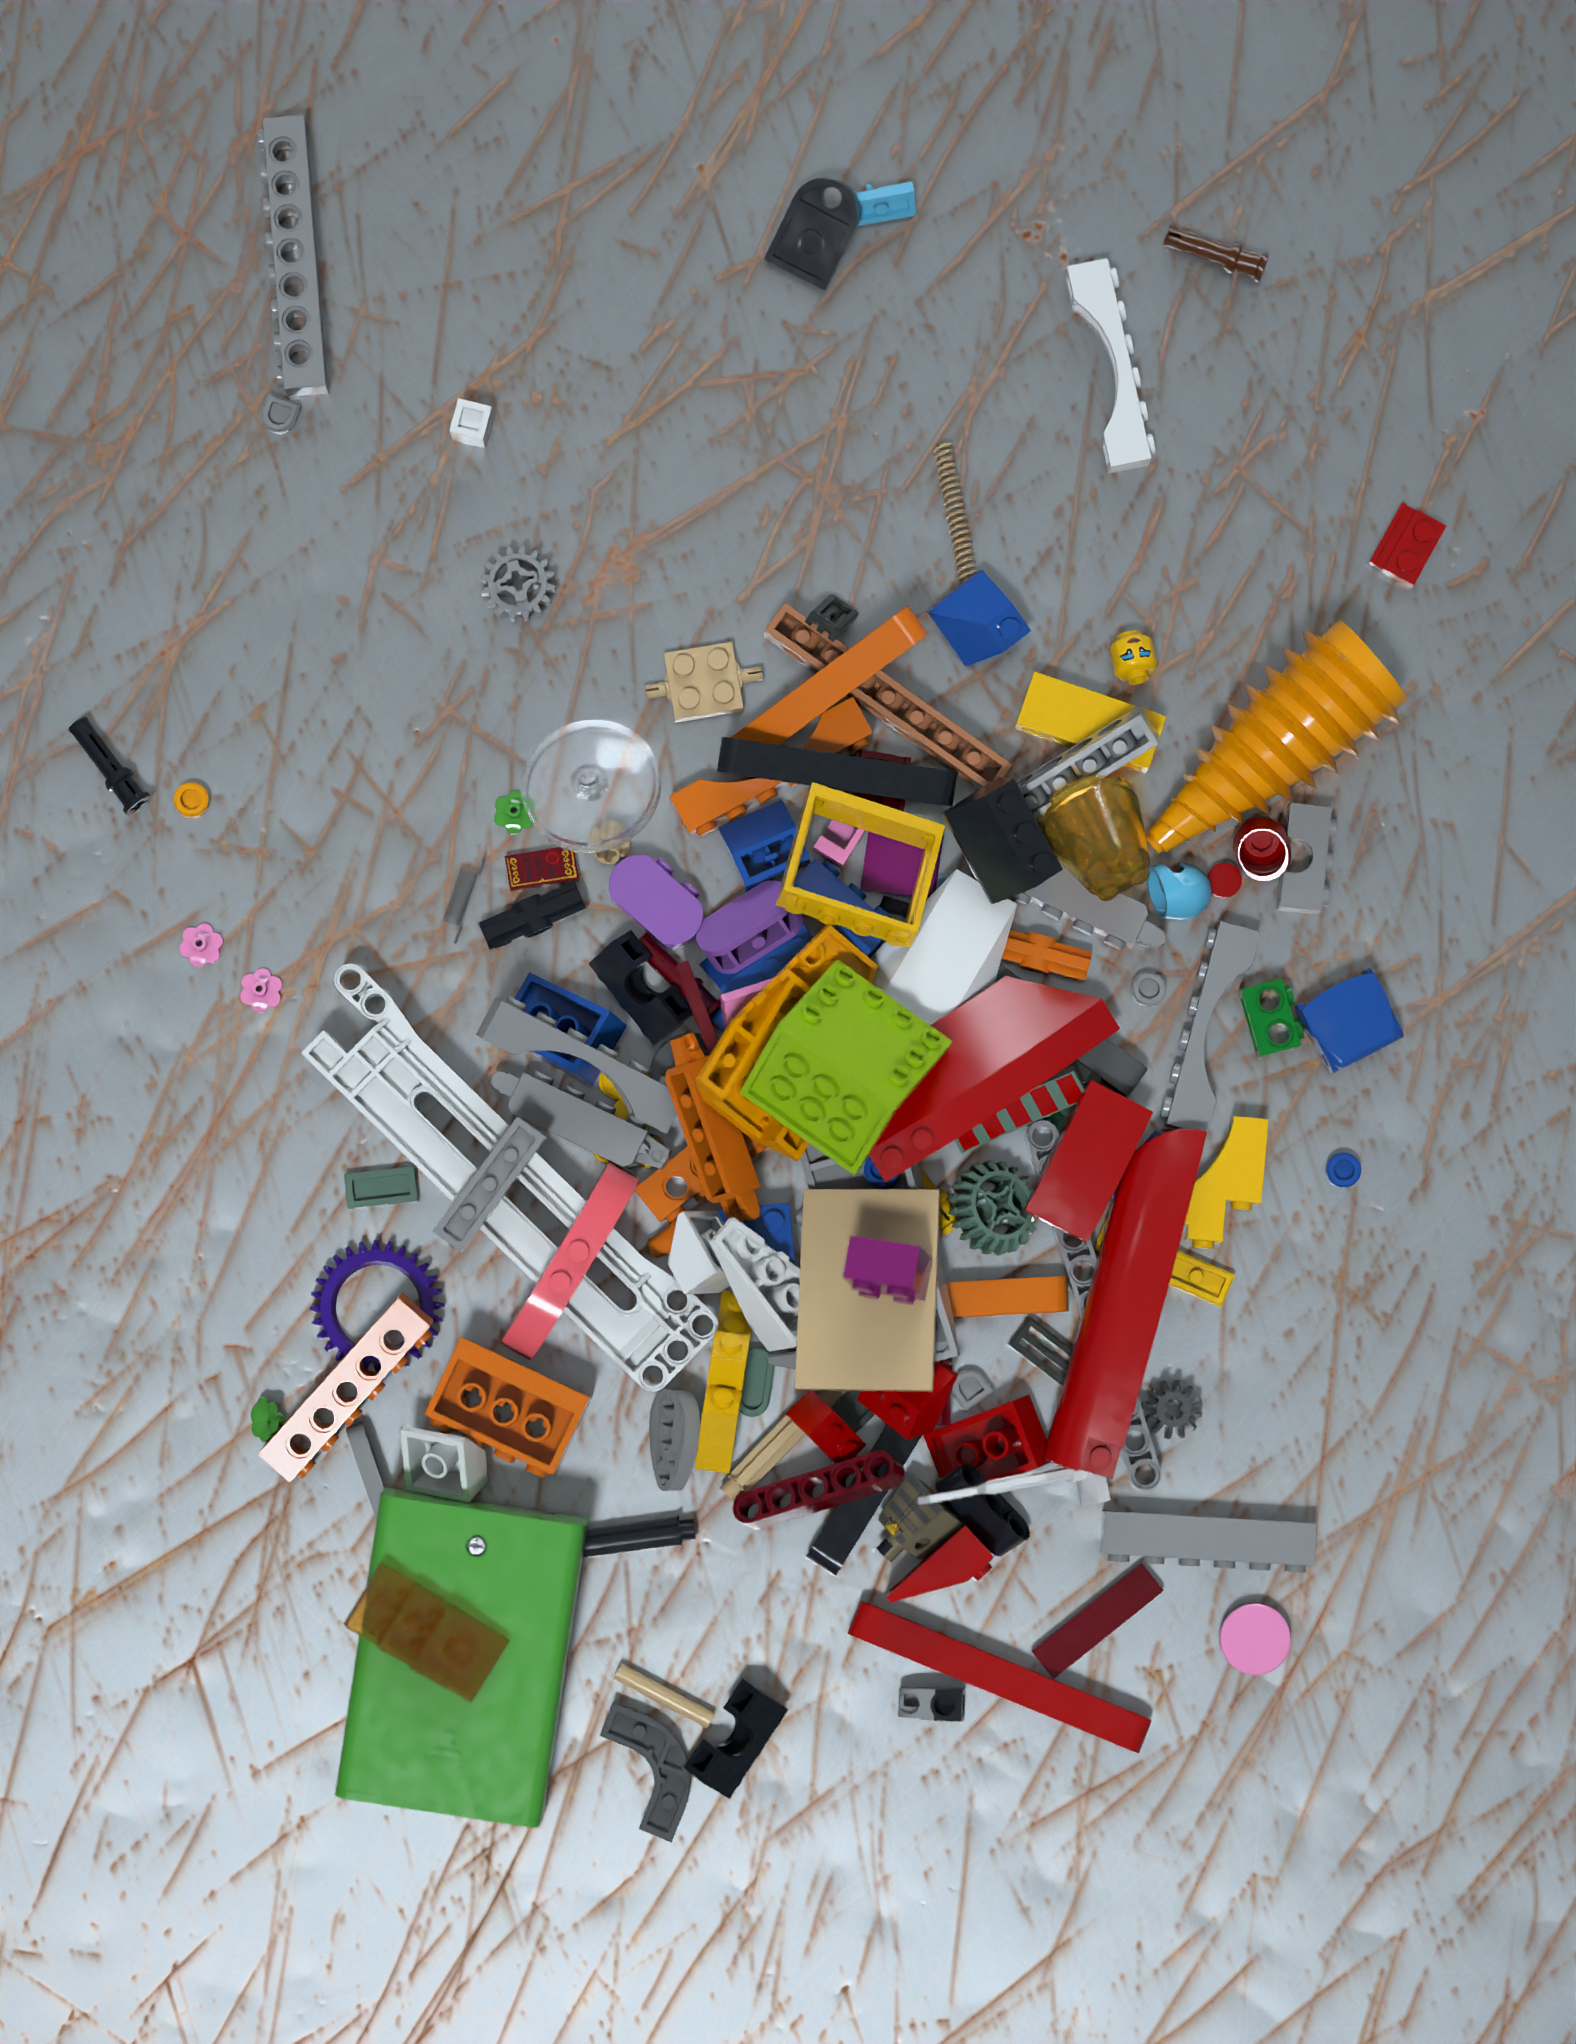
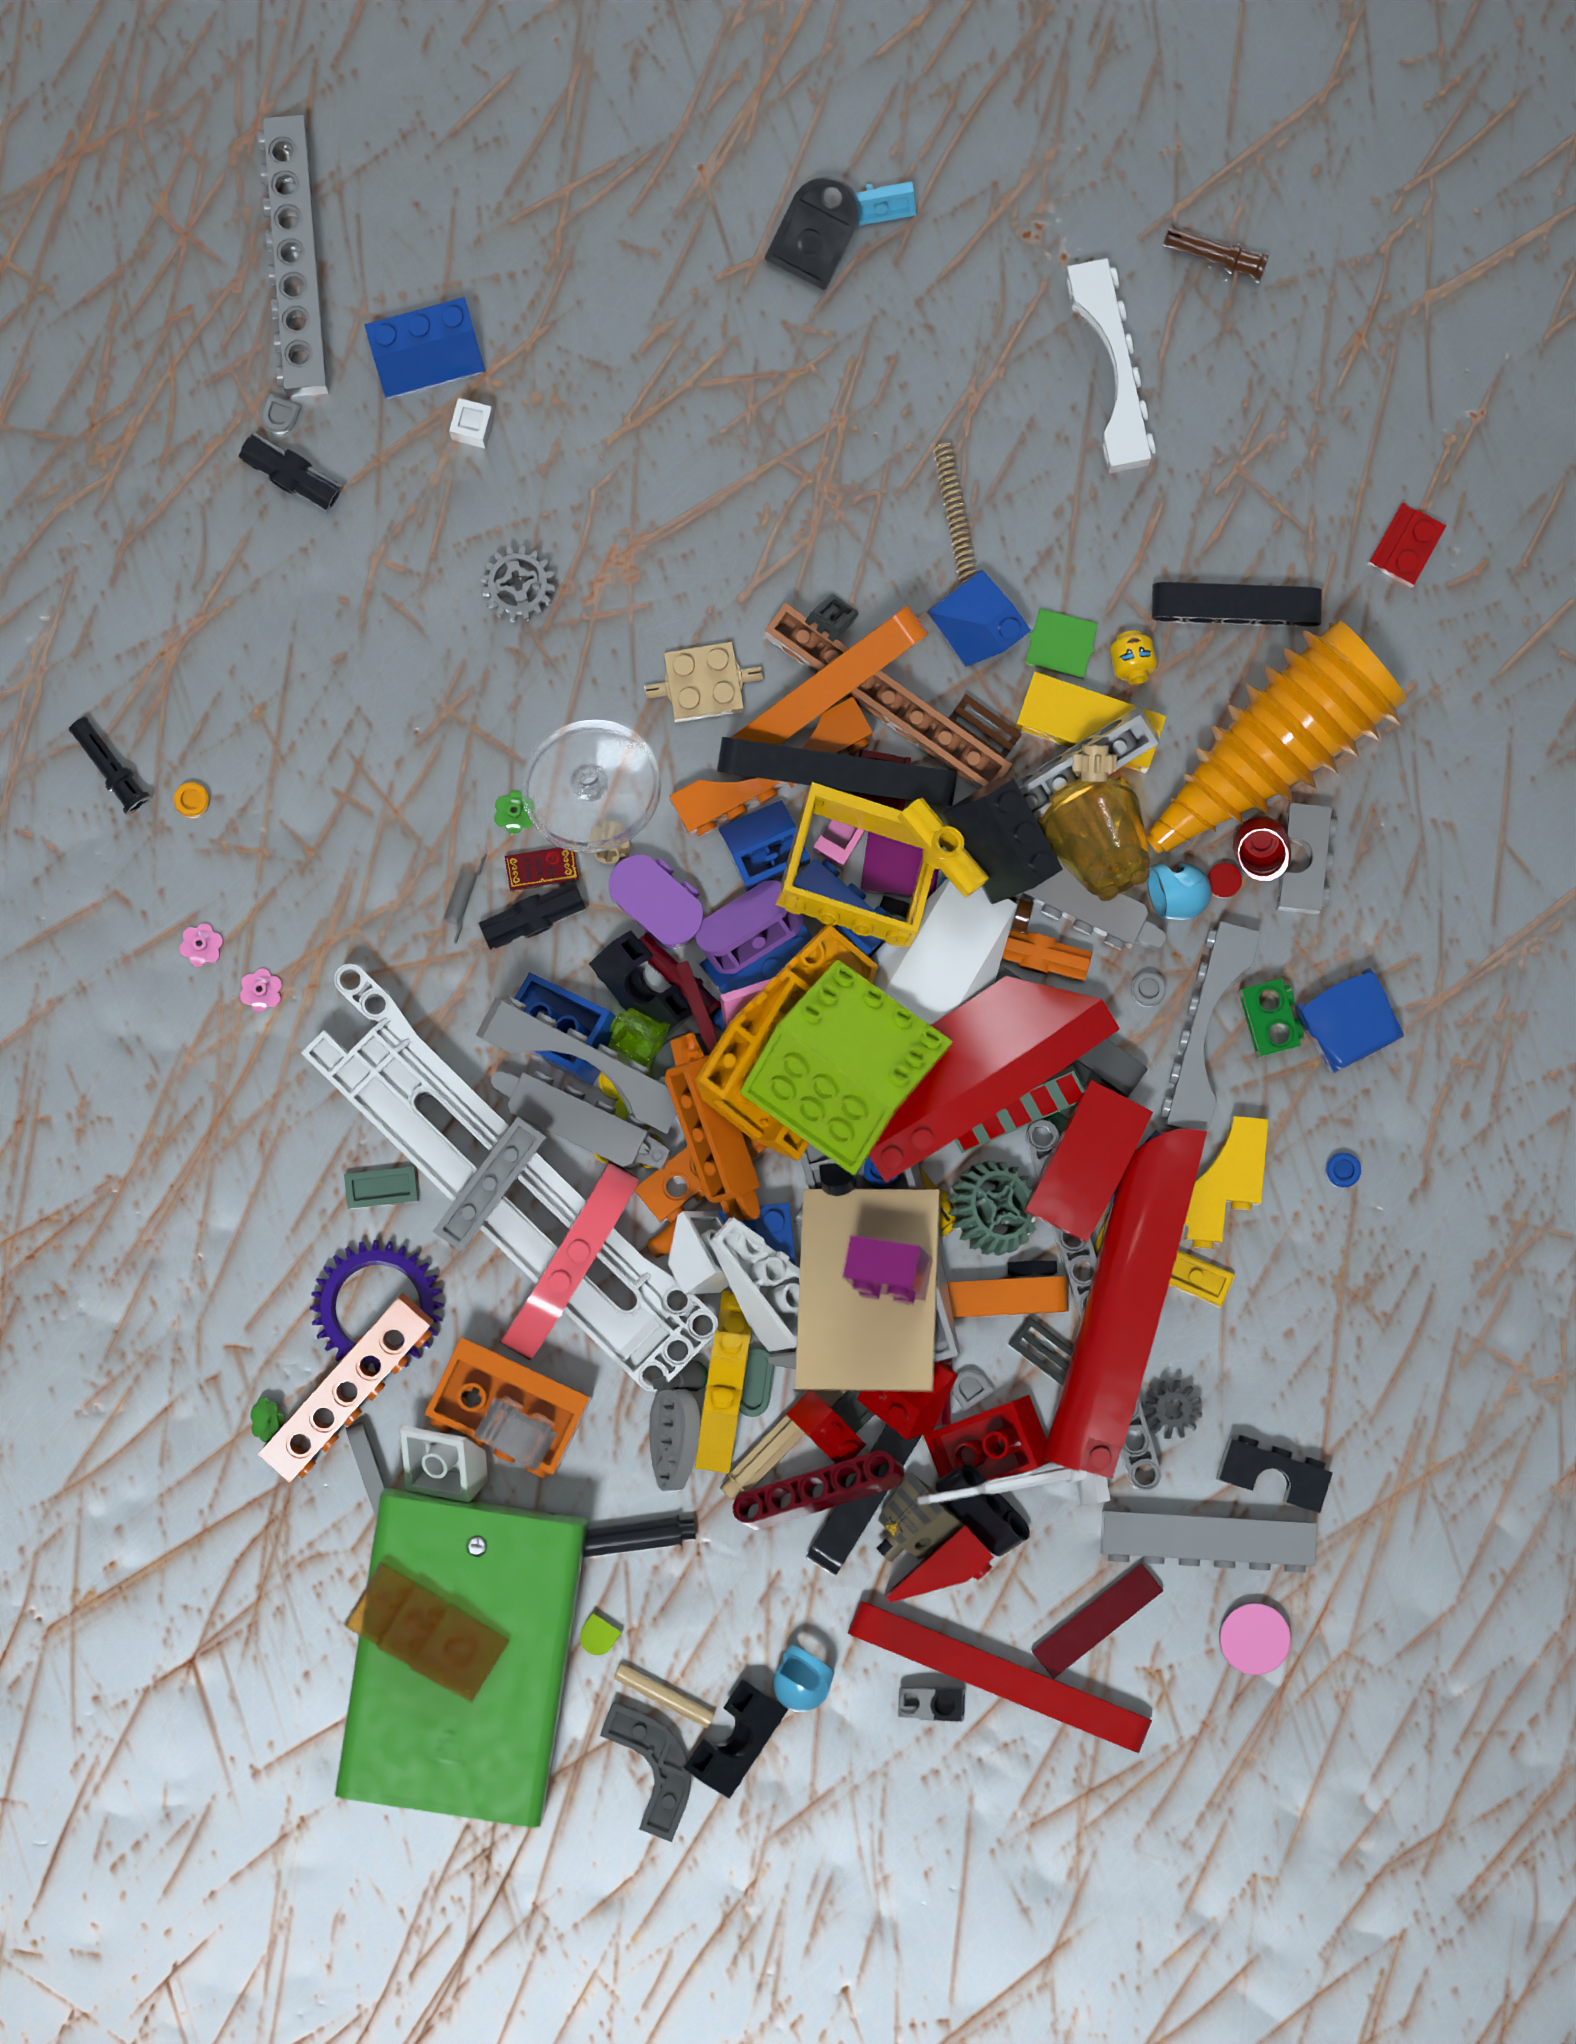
(290, 472): none -> black piece
(424, 348): none -> blue slope
(516, 1433): none -> clear brick
(598, 1635): none -> lime tile
(637, 1036): none -> clear neon green brick
(691, 1377): none -> dark grey piece
(801, 1680): none -> medium azure helmet
(836, 1180): none -> black tile
(956, 861): none -> yellow piece
(992, 718): none -> reddish brown tile
(1023, 915): none -> reddish brown tile
(1023, 1268): none -> black tile
(1061, 643): none -> bright green piece
(1094, 763): none -> tan gear
(1236, 604): none -> black beam
(1305, 1481): none -> black arch

